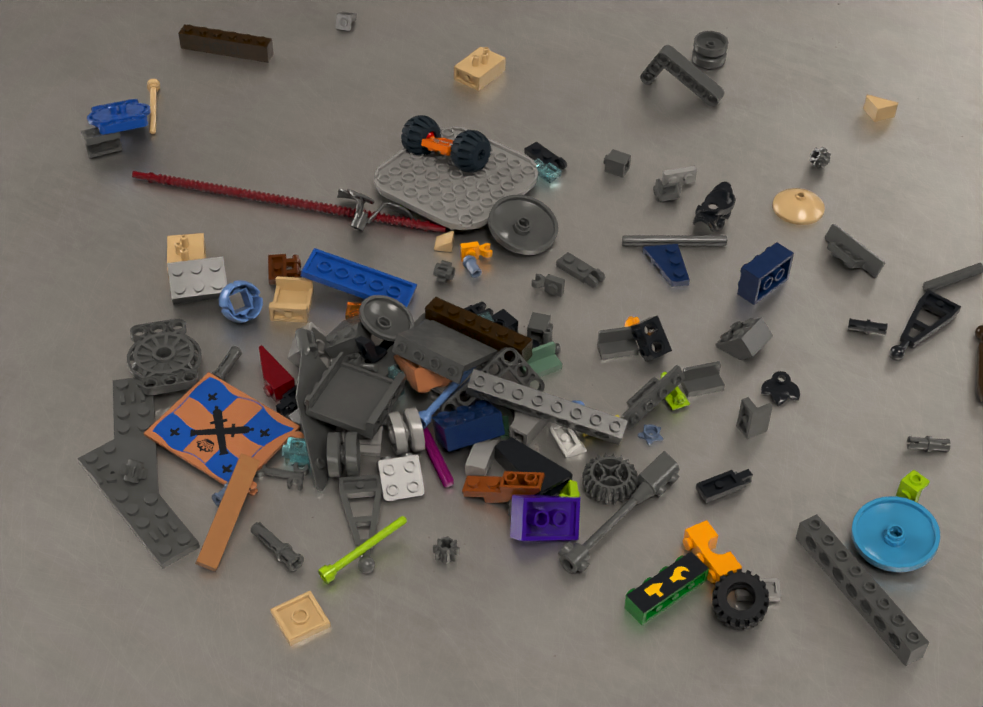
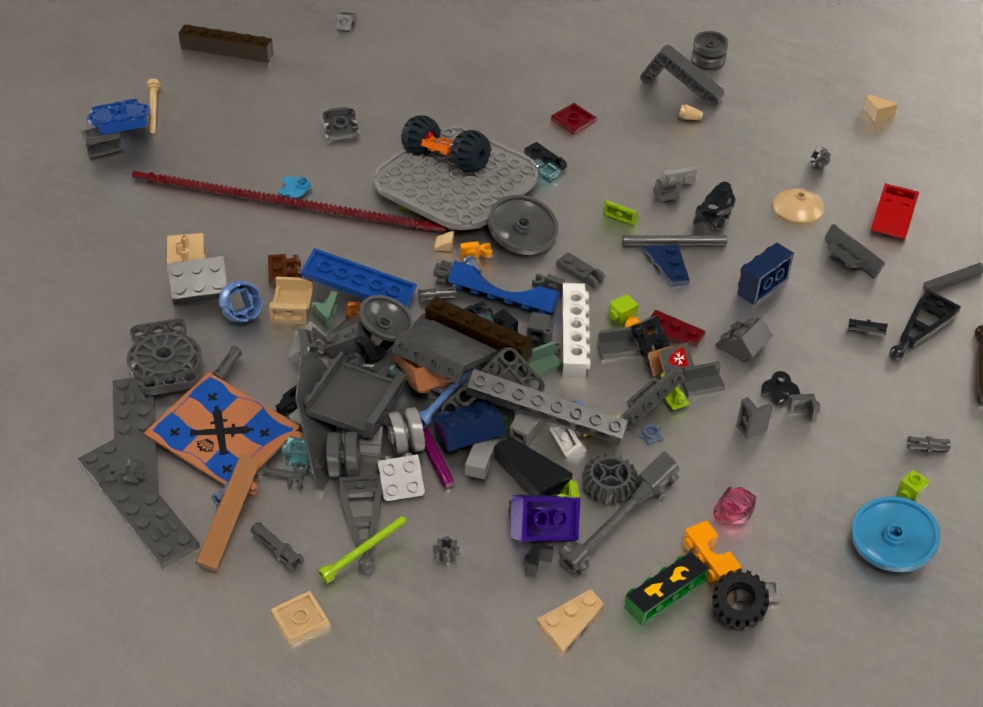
(275, 376): dark red slope -> none
(295, 186): none -> dark azure plate
(326, 311): none -> sand green slope
(340, 123): none -> dark grey slope
(361, 218): dark grey plant -> none
(442, 293): none -> dark grey pin
(469, 276): none -> blue arch
(479, 68): tan piece -> none
(500, 489): dark orange slope -> none
(538, 553): none -> black bracket
(570, 619): none -> tan wing
(573, 118): none -> dark red tile
(574, 330): none -> white brick
(617, 163): dark grey brick -> none
(620, 213): none -> lime slope
(622, 308): none -> lime brick
(666, 358): none -> piece
(678, 330): none -> dark red wing
(690, 113): none -> tan cone
(723, 484): black hinge -> none
(735, 506): none -> clear pink hair
(804, 404): none -> dark grey bracket
(862, 590): dark grey brick -> none
(894, 211): none -> red slope

